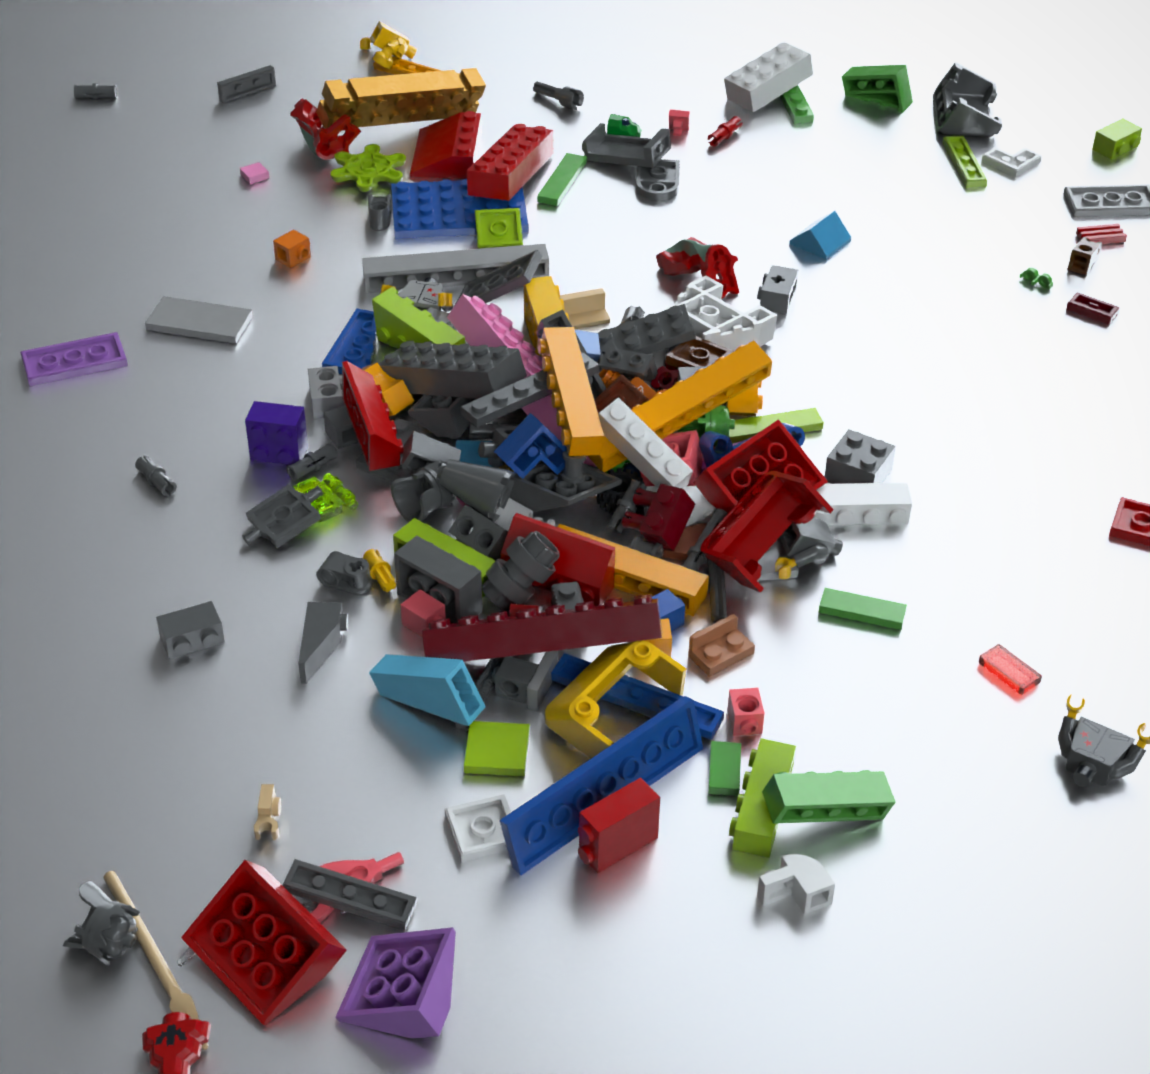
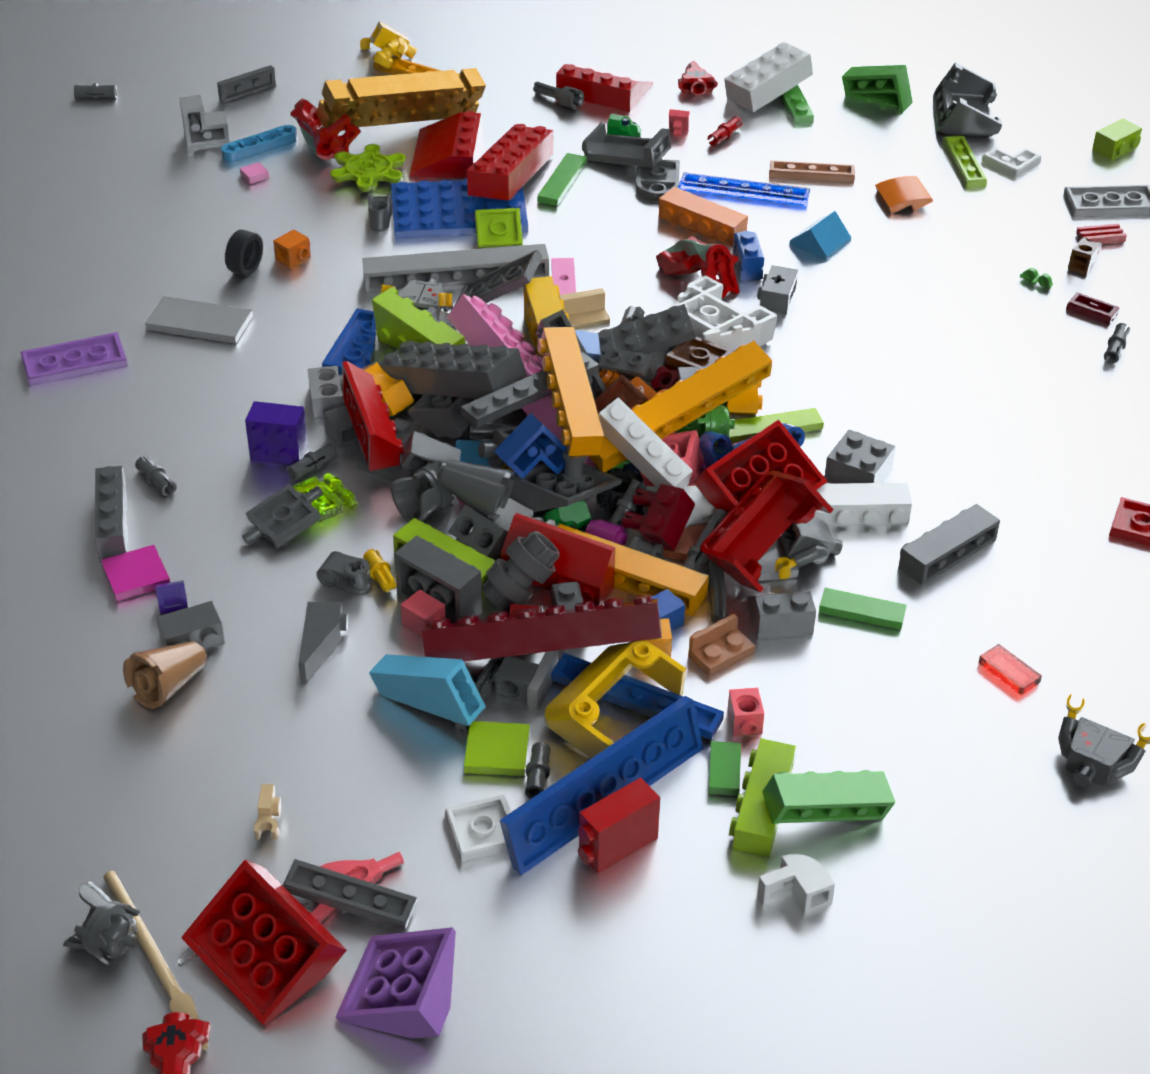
(110, 511): none -> dark grey brick
(134, 572): none -> dark pink tile
(162, 671): none -> medium nougat cone
(171, 597): none -> dark purple tile
(202, 127): none -> light grey brick
(243, 252): none -> black tyre
(259, 143): none -> dark azure beam
(537, 769): none -> dark grey pin
(564, 274): none -> bright pink tile
(573, 516): none -> green rock
(604, 86): none -> red slope
(607, 531): none -> magenta brick
(696, 80): none -> red rock
(702, 215): none -> orange brick
(745, 189): none -> clear blue tile
(749, 255): none -> blue brick
(783, 615): none -> dark grey slope
(812, 171): none -> nougat tile
(903, 192): none -> orange slope
(948, 543): none -> brick
(1116, 343): none -> dark grey pin

